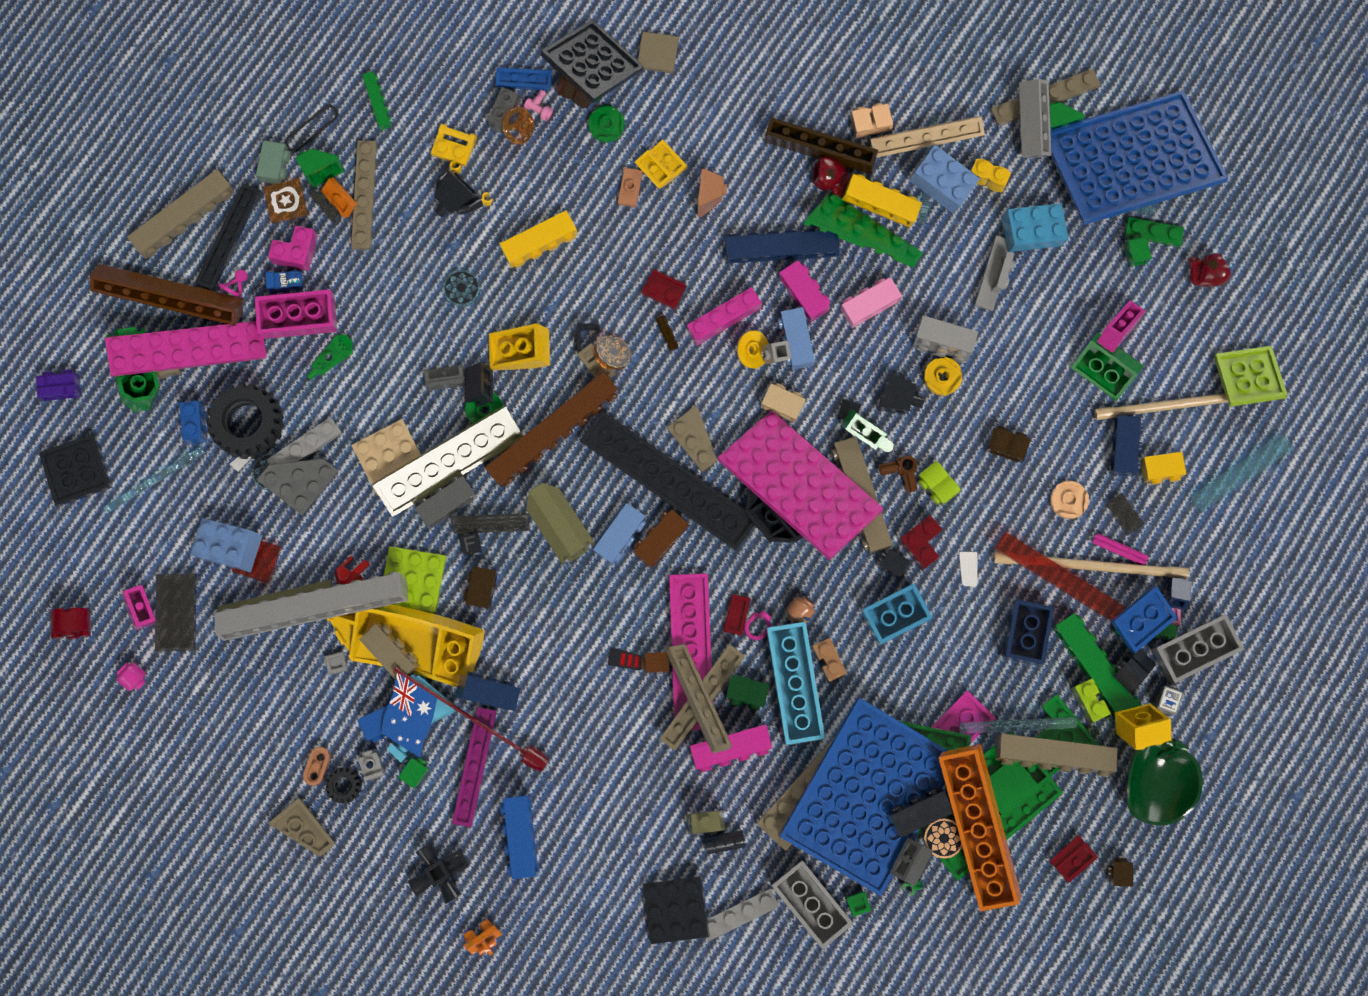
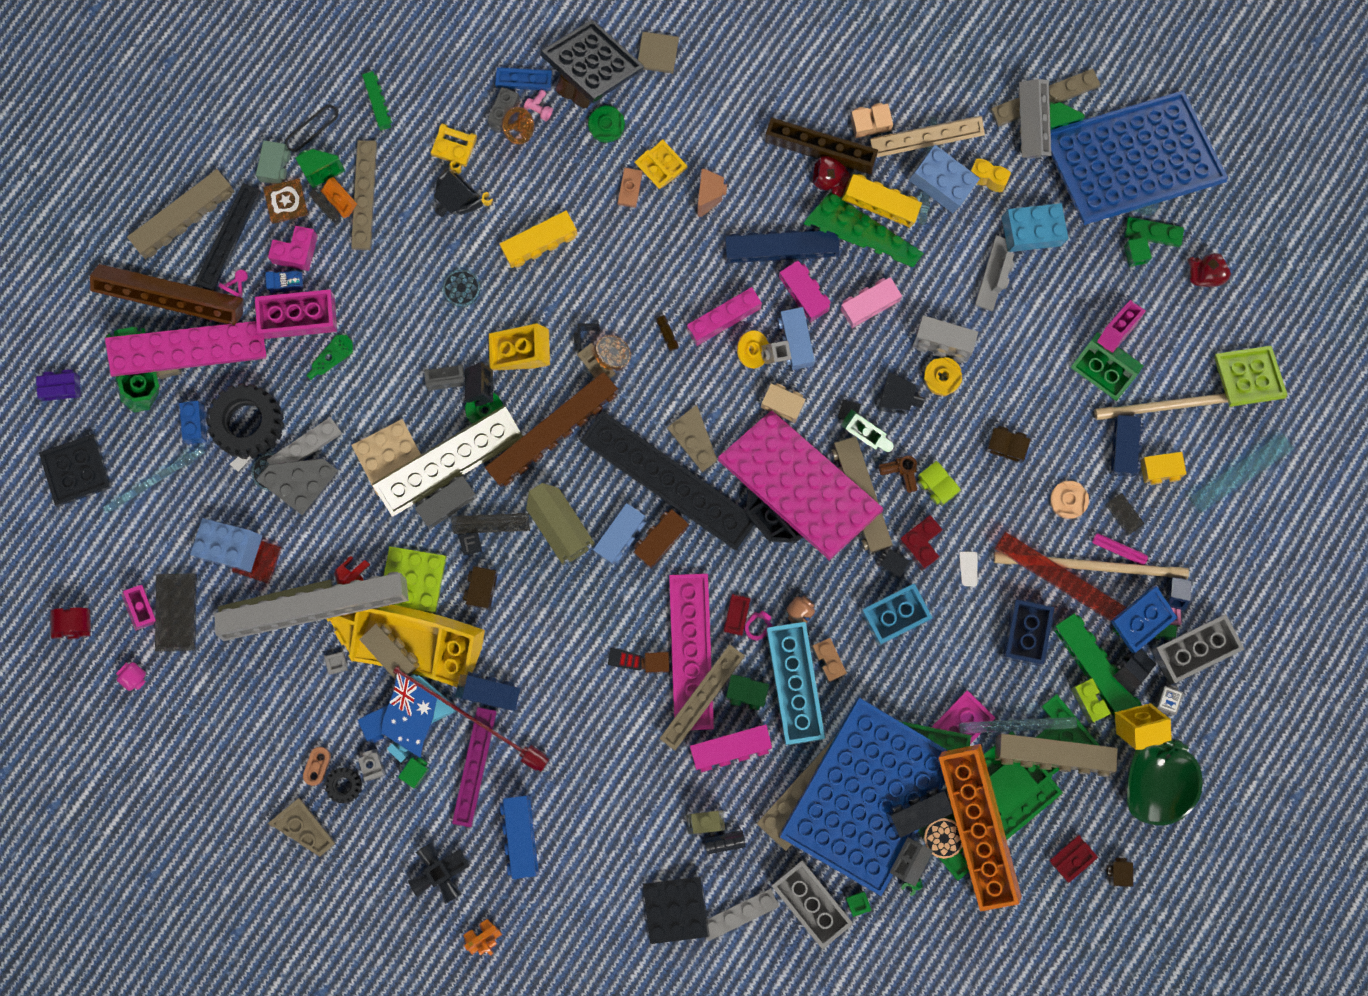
(664, 289): dark red plate -> none
(698, 698): dark tan plate -> none

